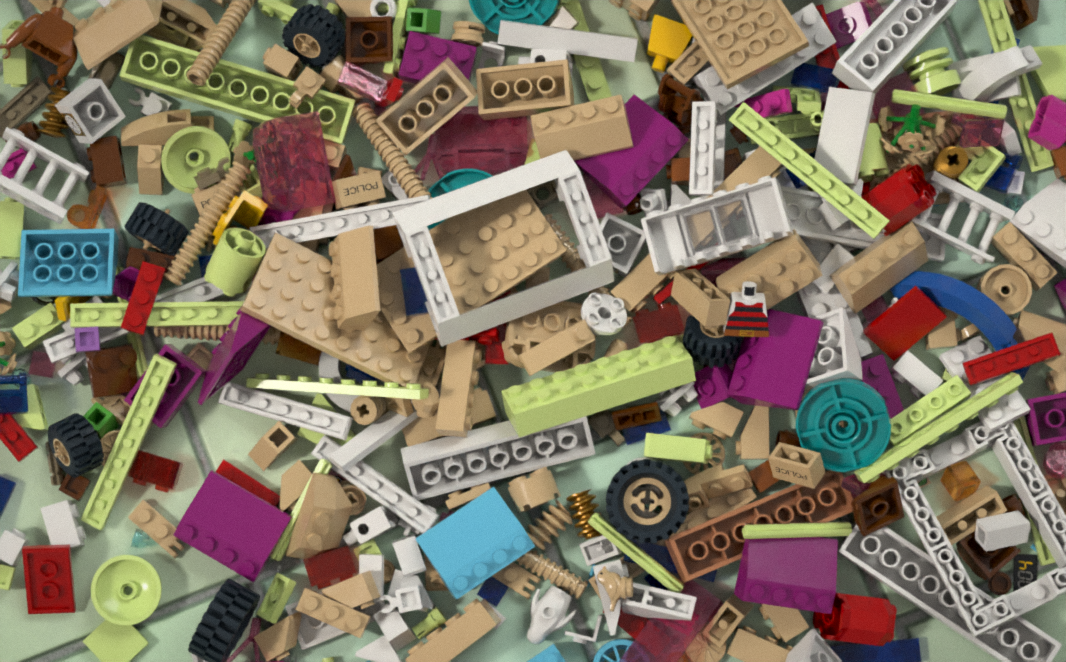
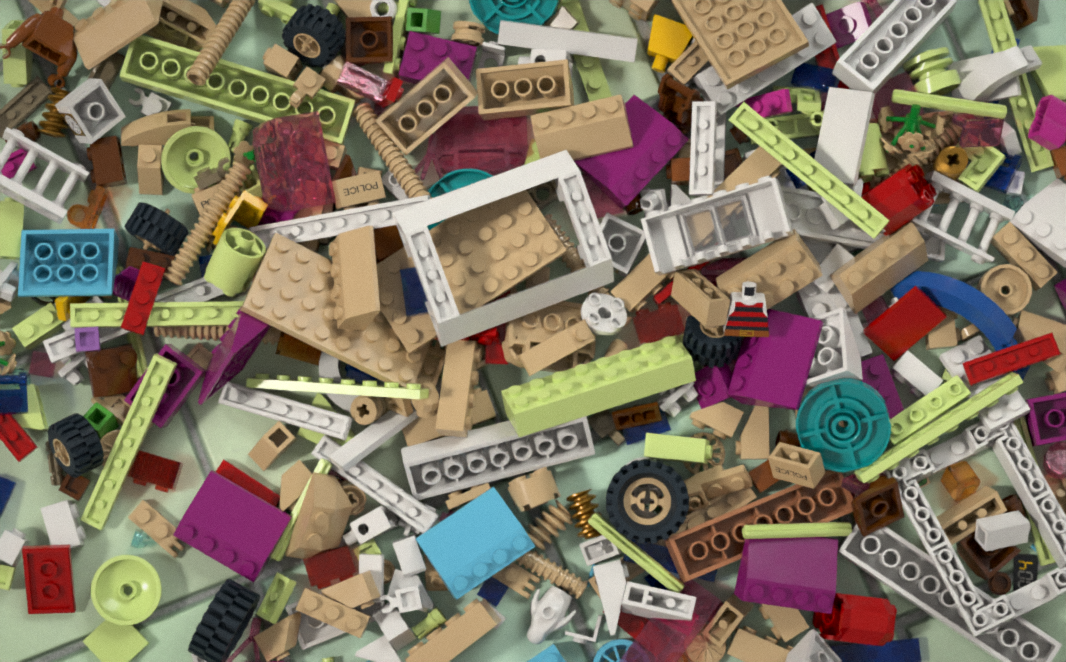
(615, 586): tan animal -> none

